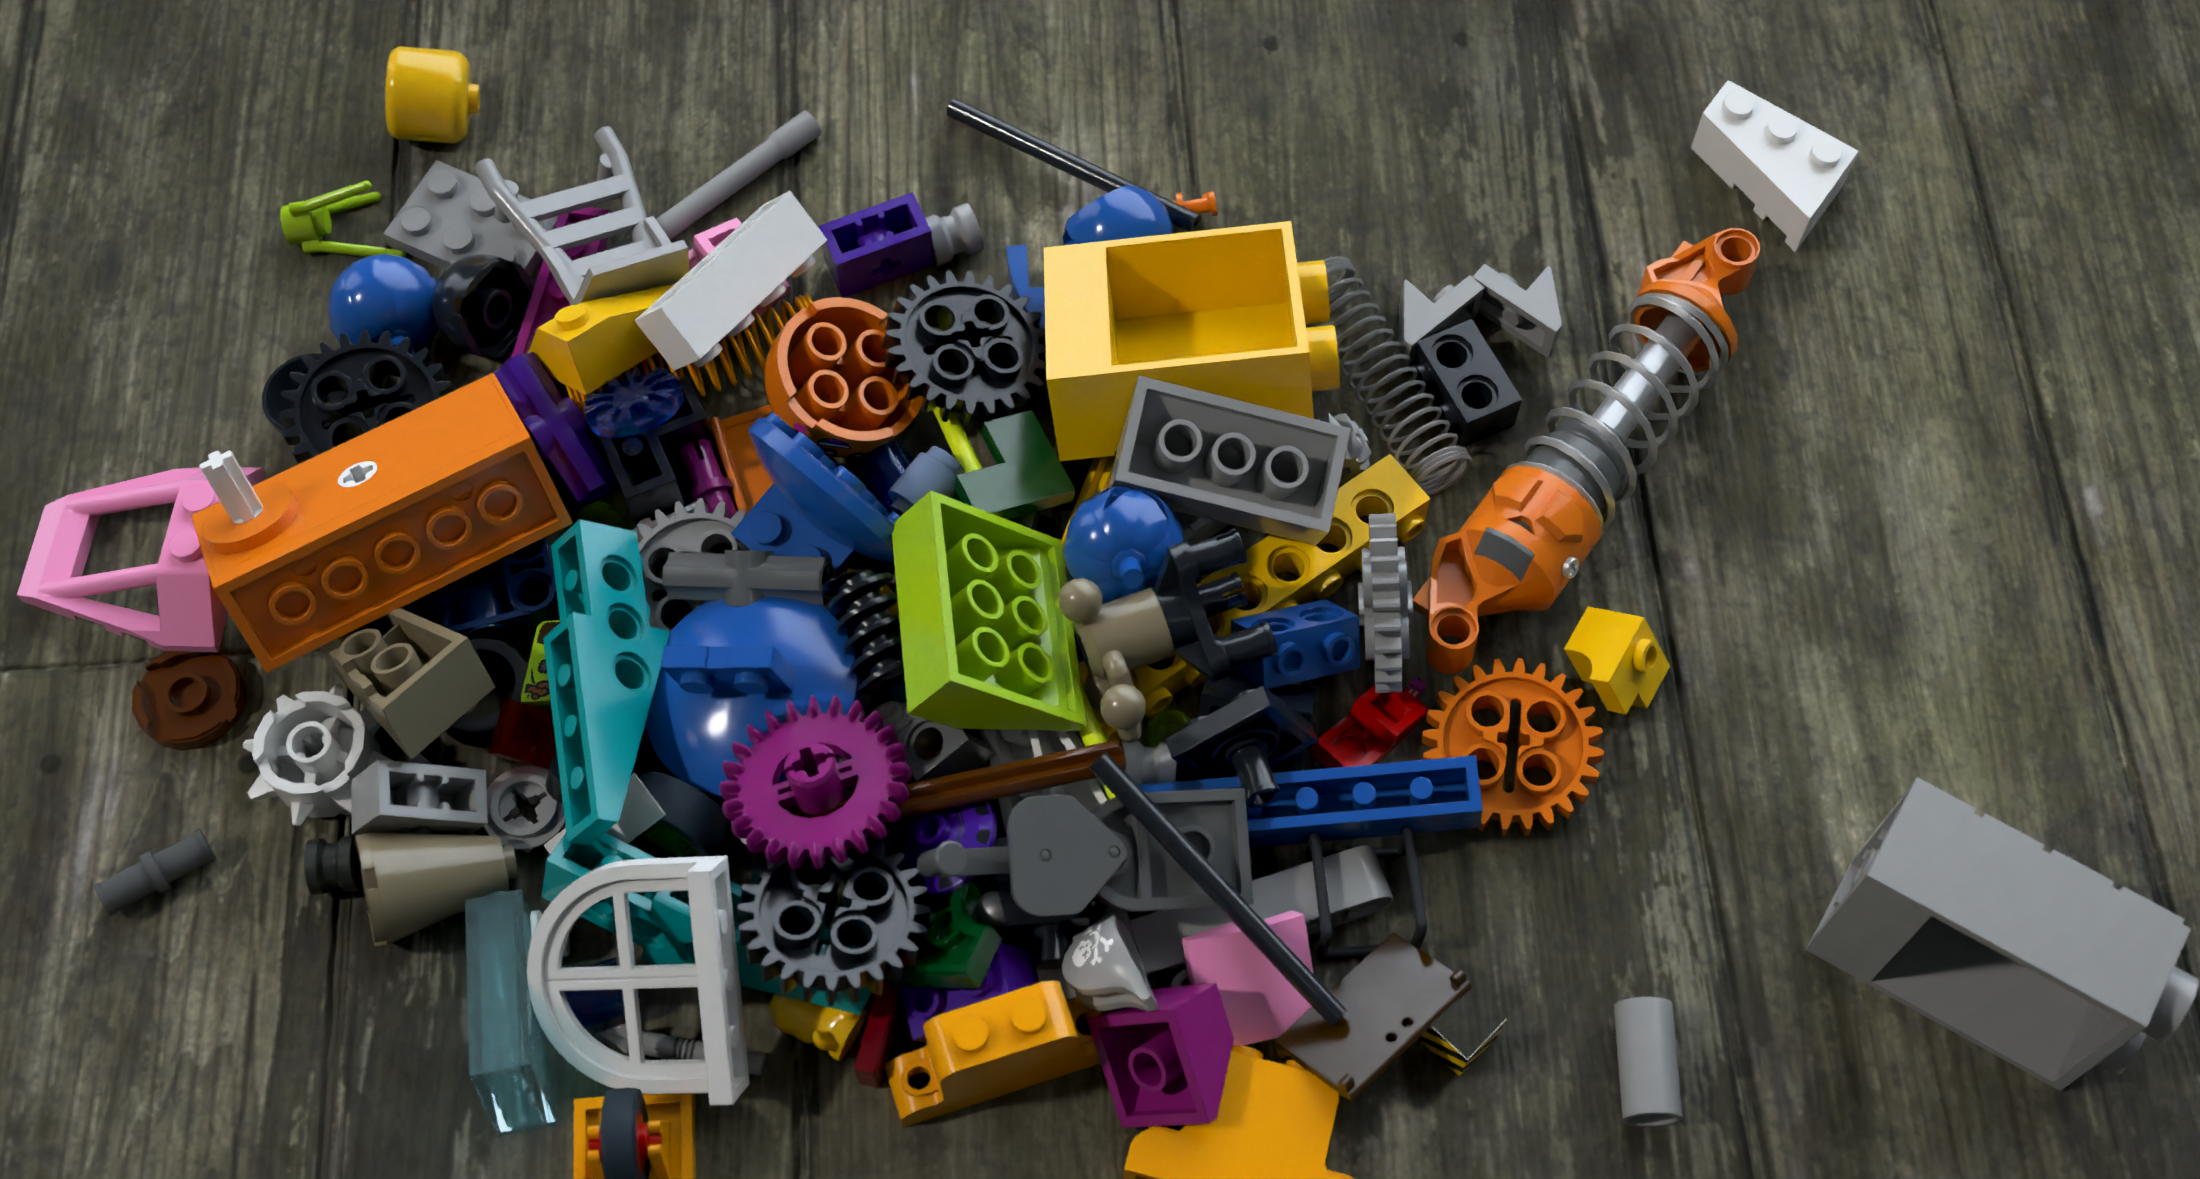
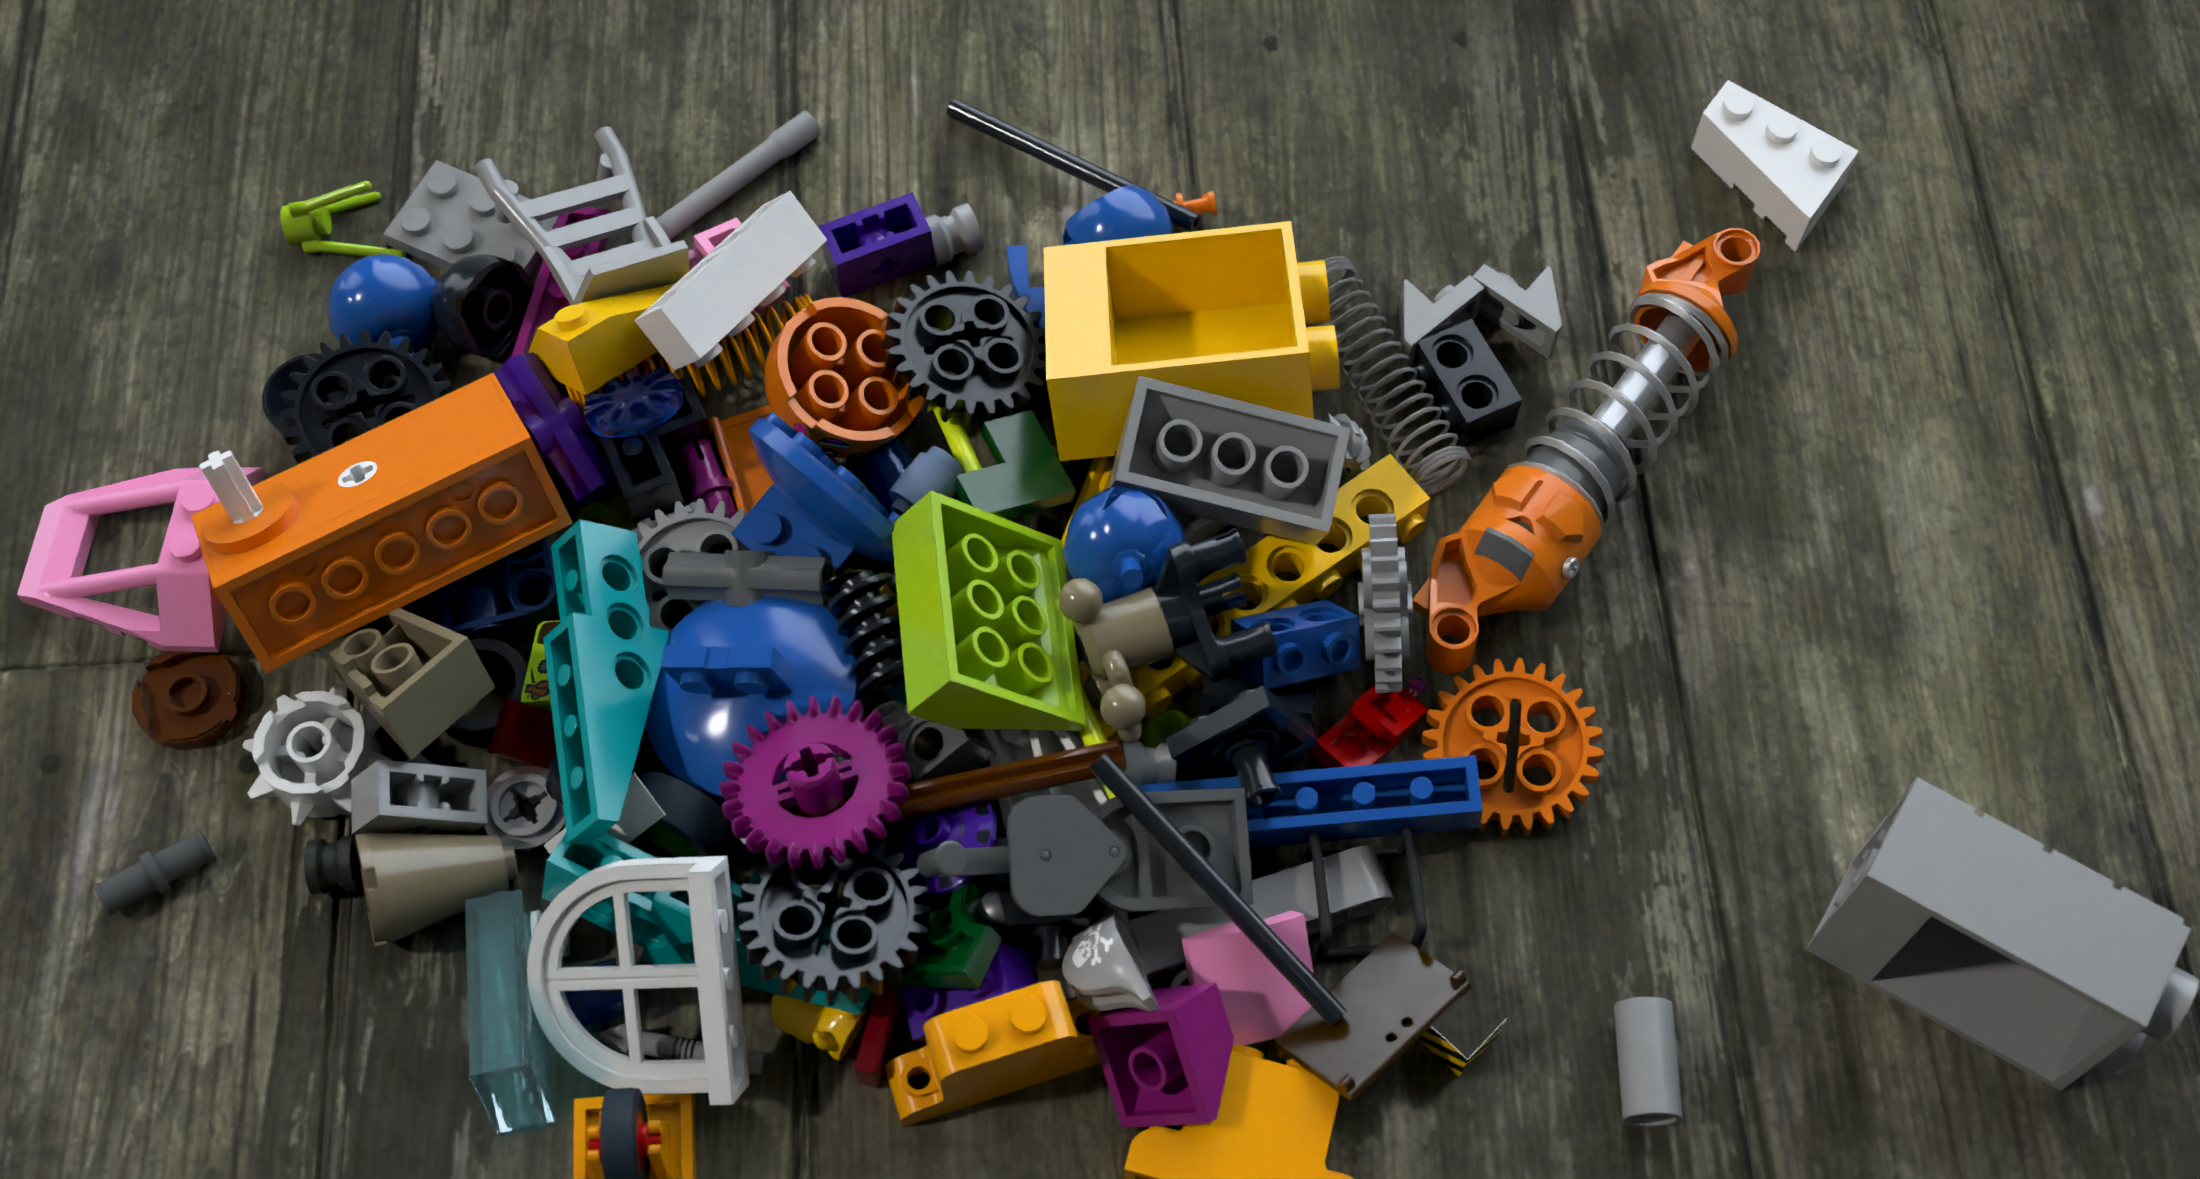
(429, 95): yellow head -> none
(1618, 658): yellow brick -> none

